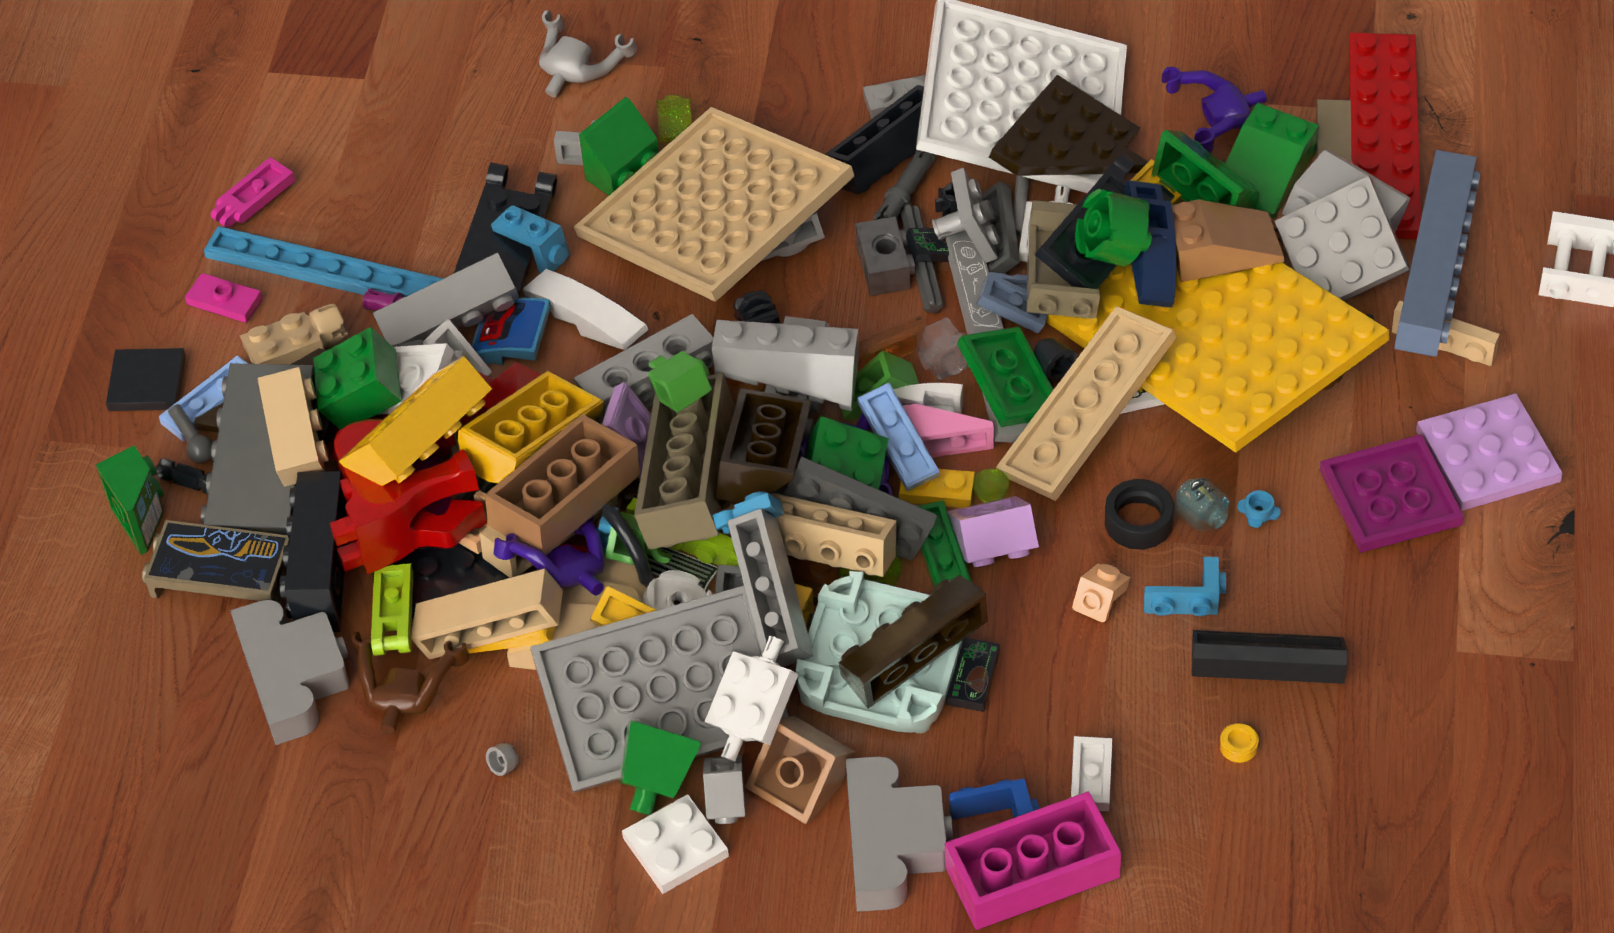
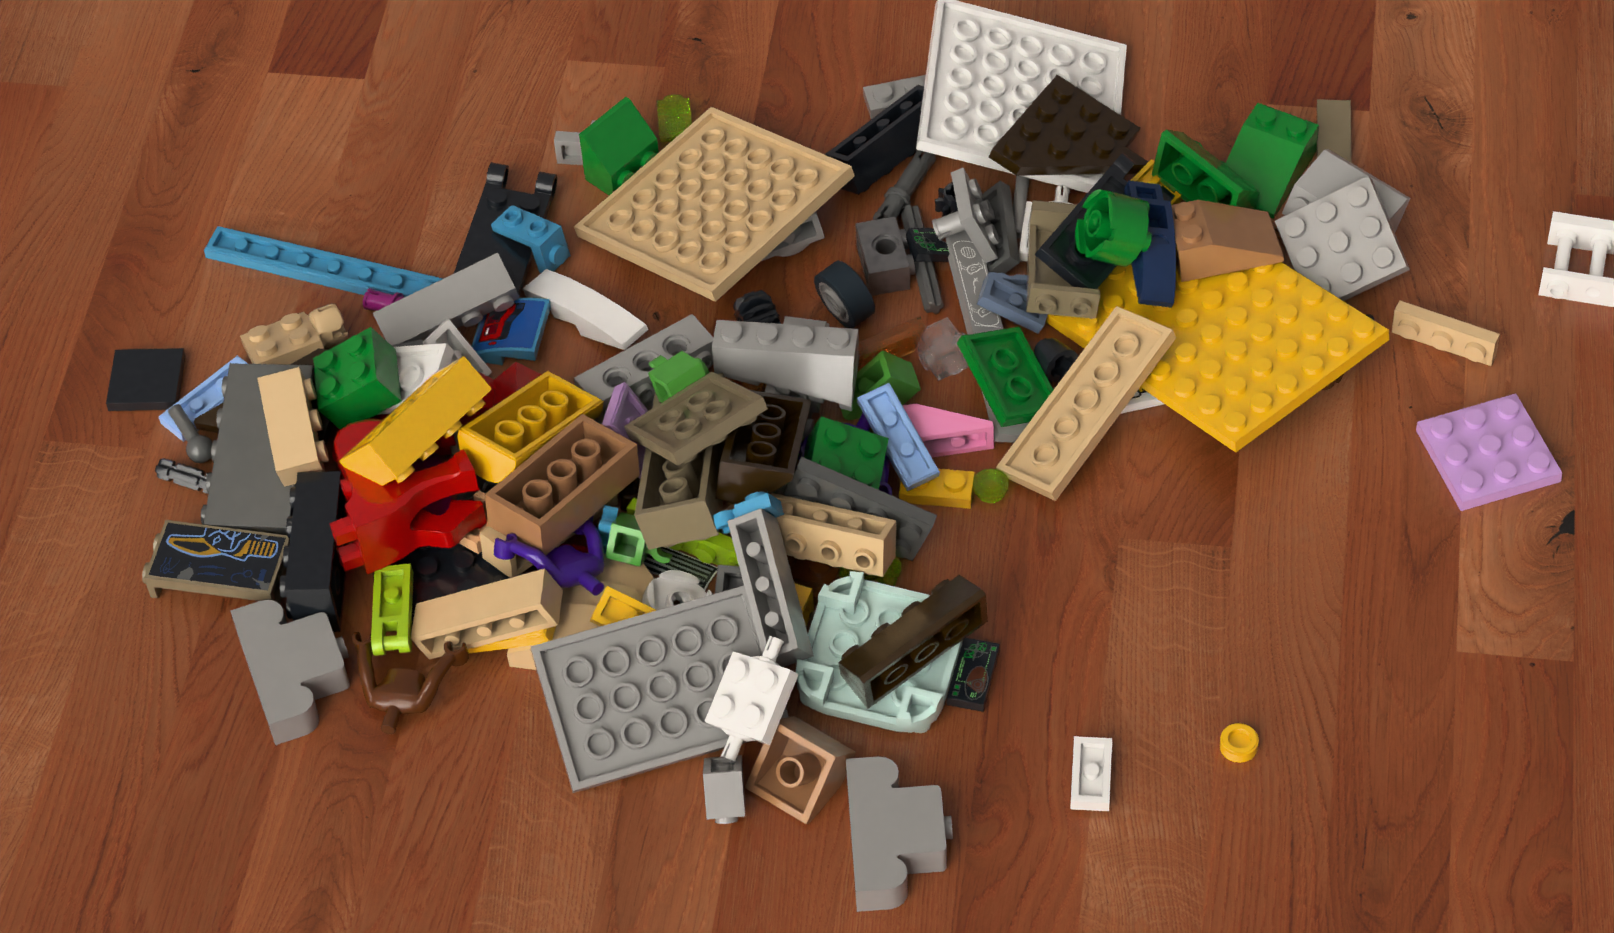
(133, 494): green slope -> none
(223, 297): dark pink plate -> none
(252, 193): dark pink hinge -> none
(495, 762): light grey hinge -> none
(569, 57): light grey piece -> none
(631, 542): black piece -> none
(655, 764): green torso -> none
(675, 844): white plate -> none
(696, 418): none -> dark tan plate
(844, 294): none -> black wheel
(936, 395): white slope -> none
(941, 548): green tile -> none
(992, 798): blue bracket -> none
(994, 530): lavender slope -> none
(1032, 860): dark pink brick -> none
(1098, 591): light nougat bracket -> none
(1135, 535): black tyre -> none
(1188, 600): dark azure bracket -> none
(1202, 504): clear light blue head -> none
(1223, 109): dark purple piece -> none
(1258, 500): dark azure plate -> none
(1268, 656): black piece -> none
(1387, 116): red plate -> none
(1391, 493): magenta plate -> none
(1435, 254): sand blue brick -> none

